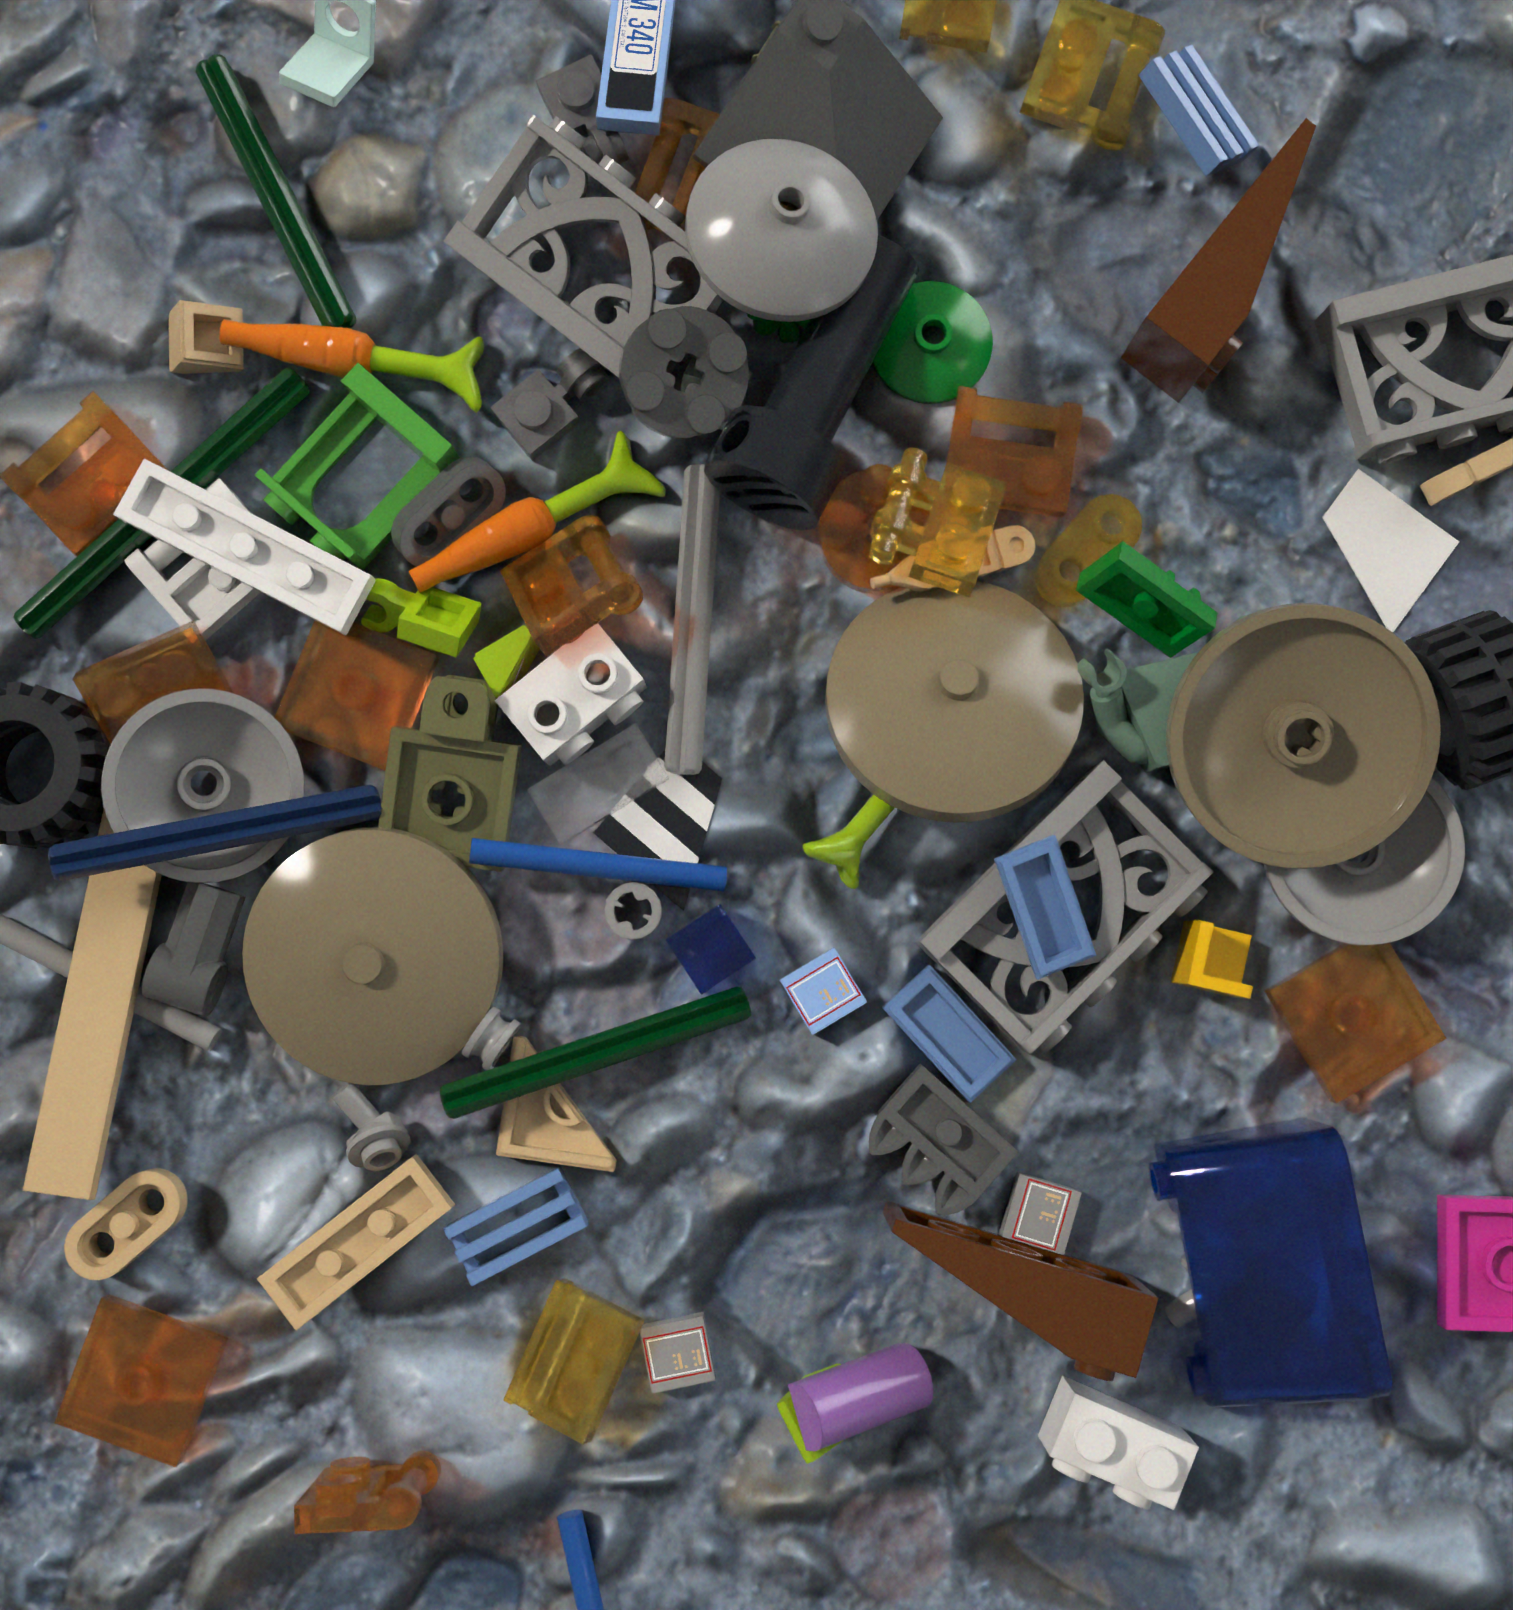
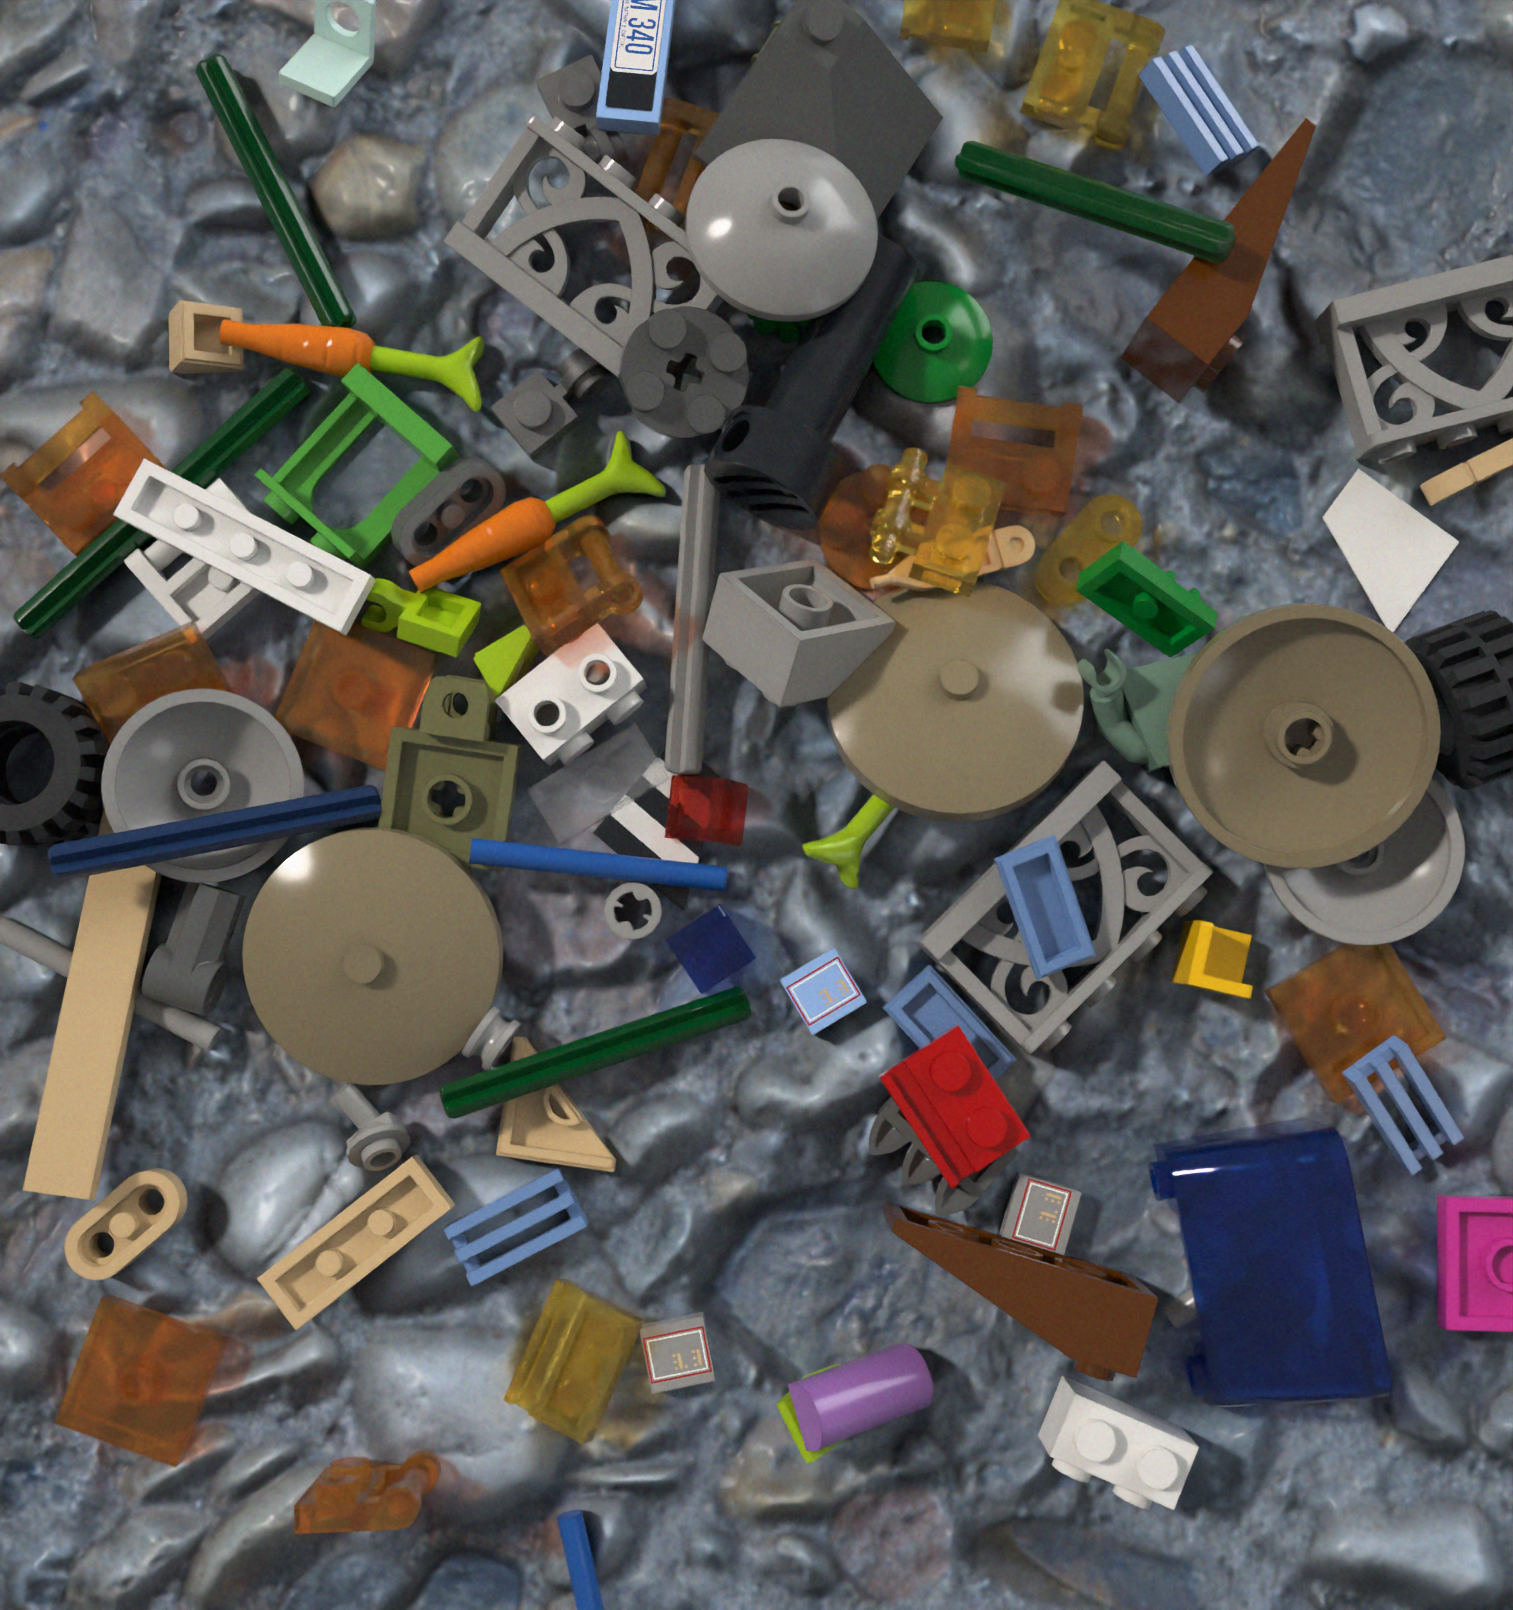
(706, 810): none -> clear red slope
(793, 629): none -> light grey slope
(954, 1106): none -> red plate
(1097, 201): none -> dark green axle
(1427, 1140): none -> medium blue tile

